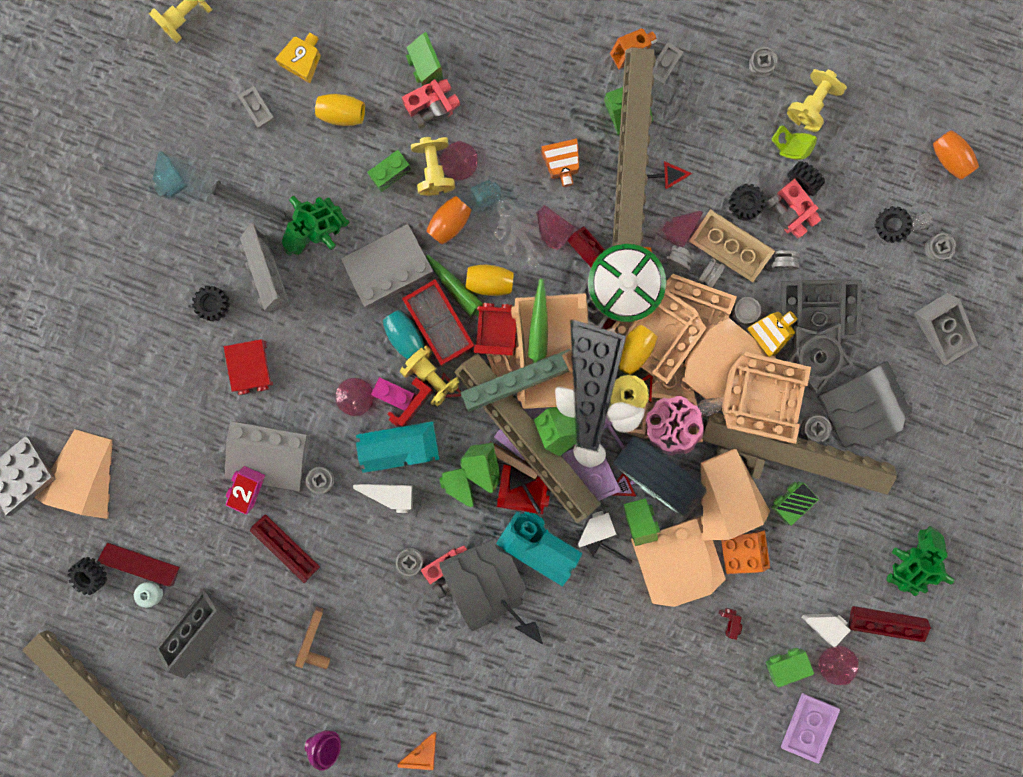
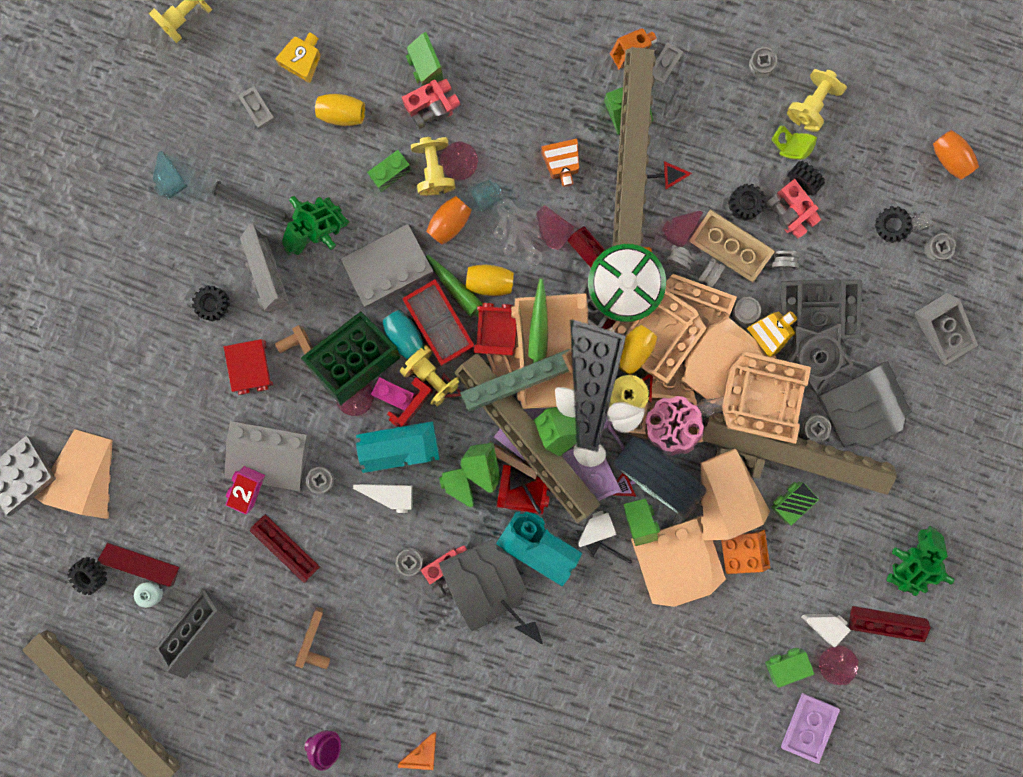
(299, 337): none -> medium nougat piece
(351, 357): none -> dark green slope
(734, 625): dark red bracket -> none

